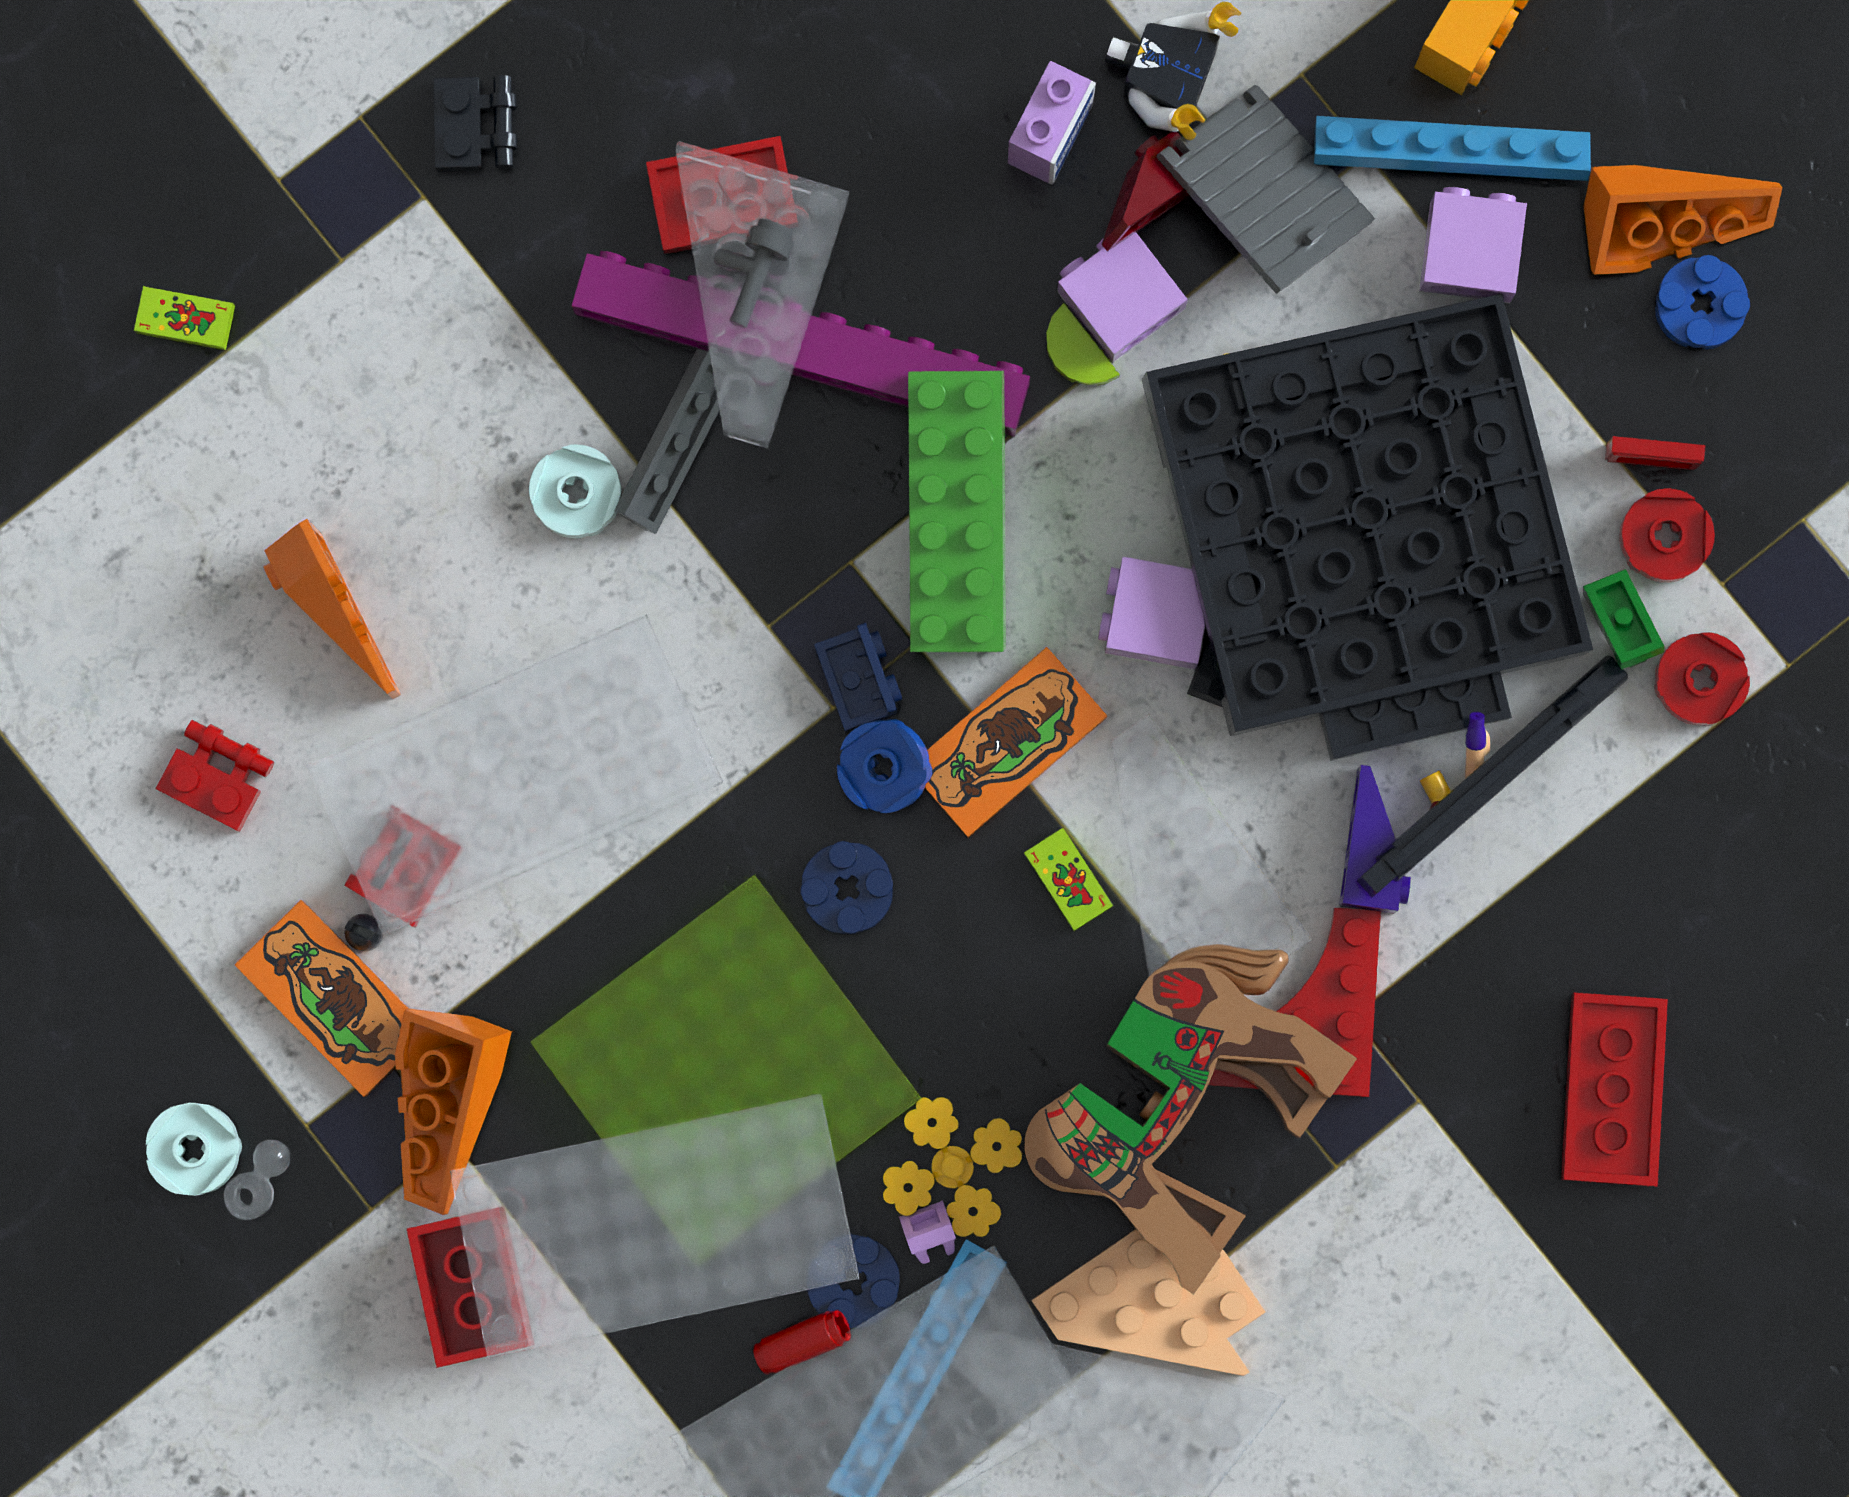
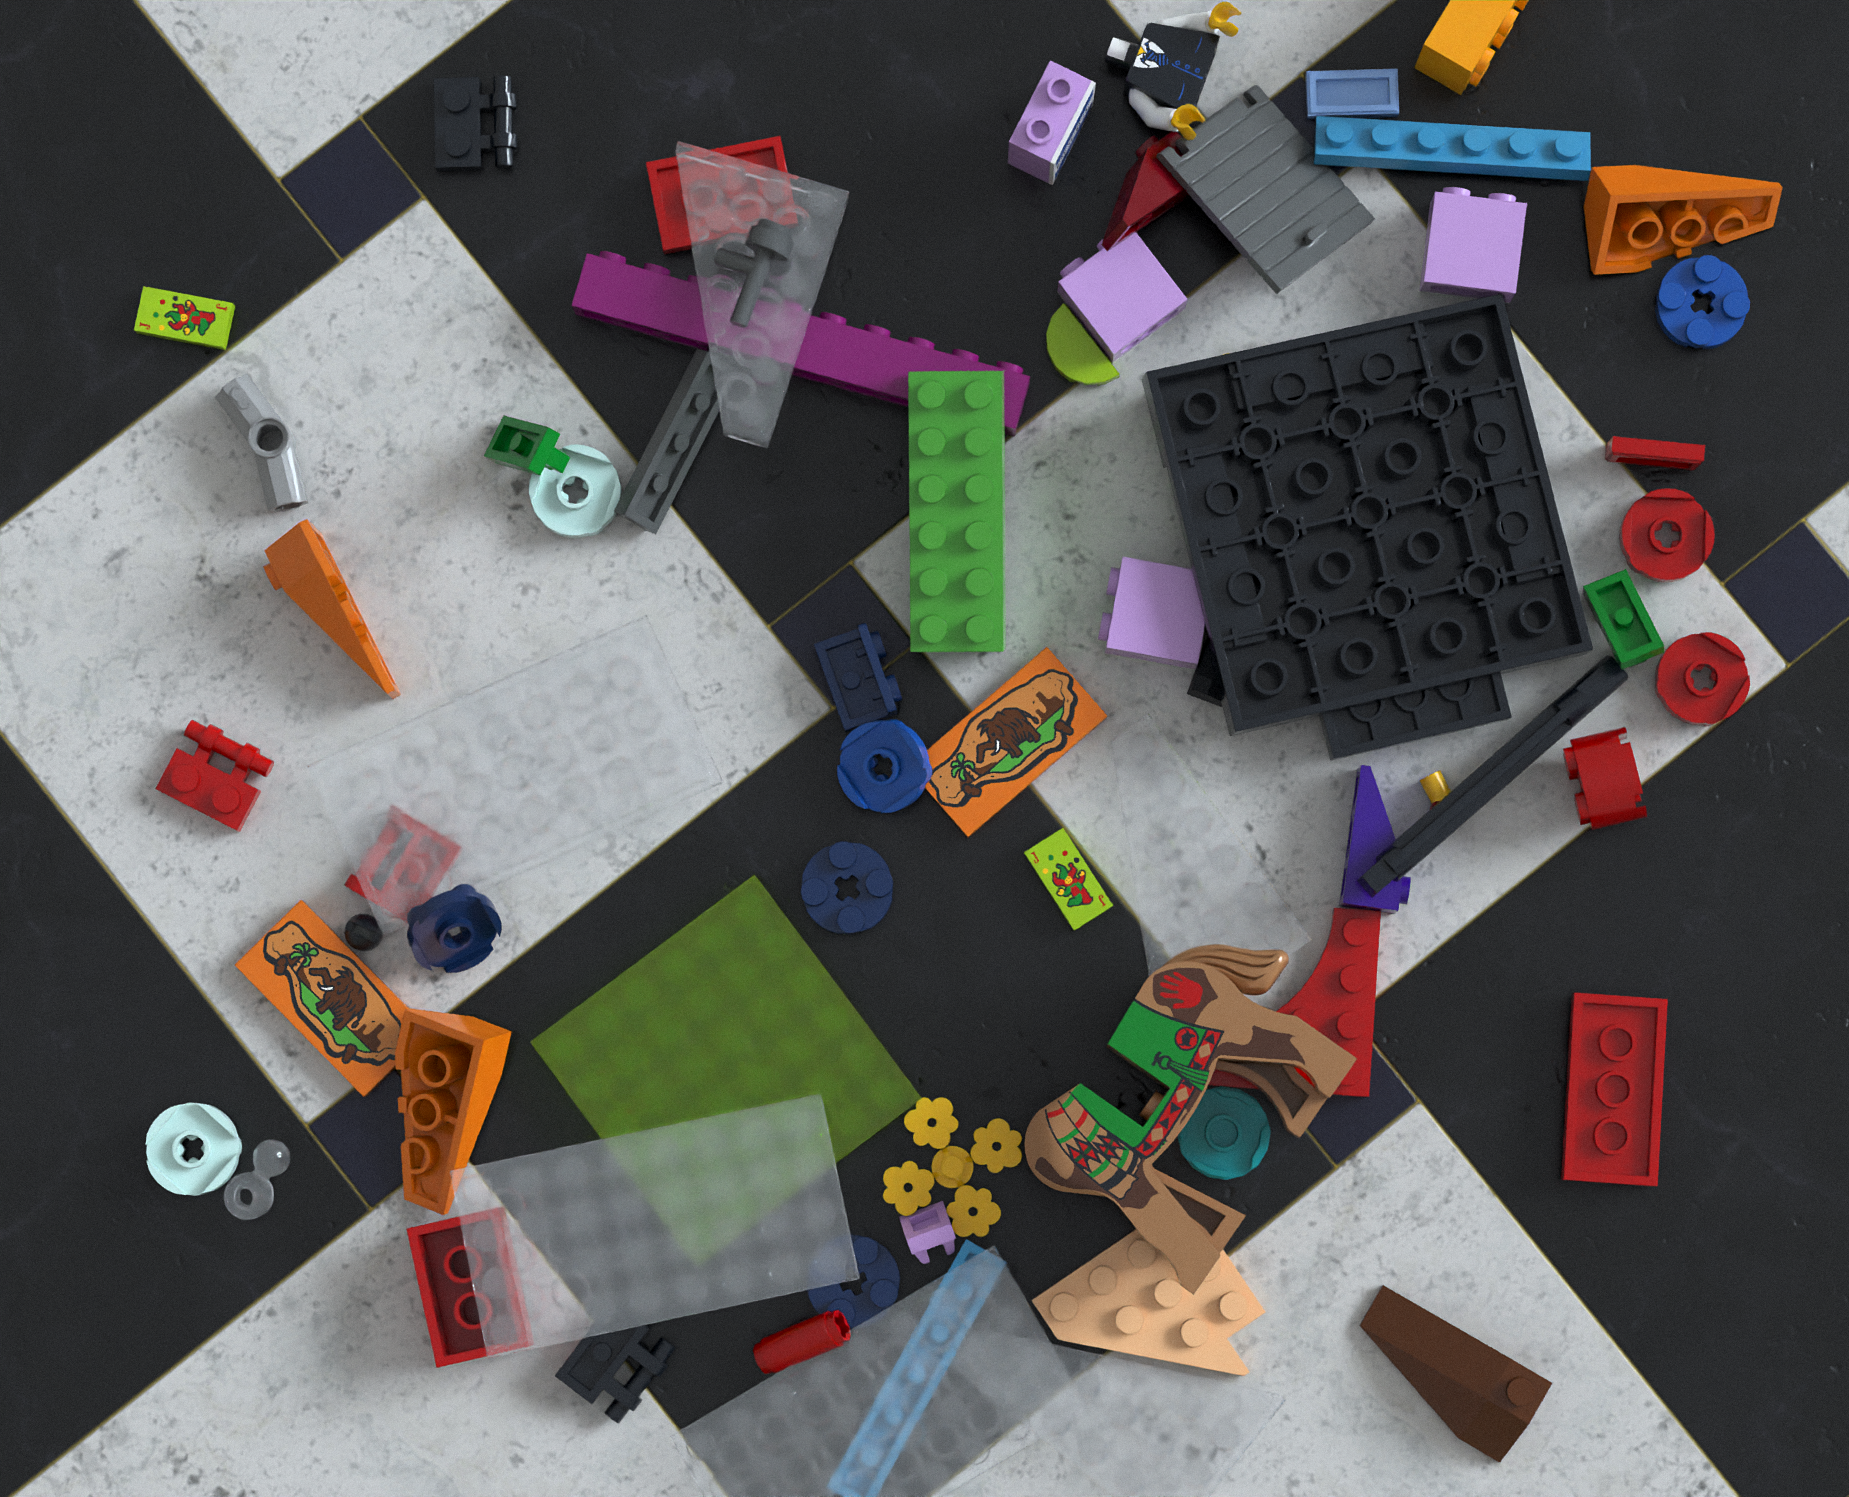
(254, 419): none -> light grey piece
(455, 908): none -> dark blue plate
(526, 447): none -> green hinge
(600, 1357): none -> black plate
(1225, 1134): none -> teal tile
(1352, 93): none -> light blue tile
(1466, 1382): none -> reddish brown wedge
(1476, 742): piece -> none
(1606, 779): none -> red brick

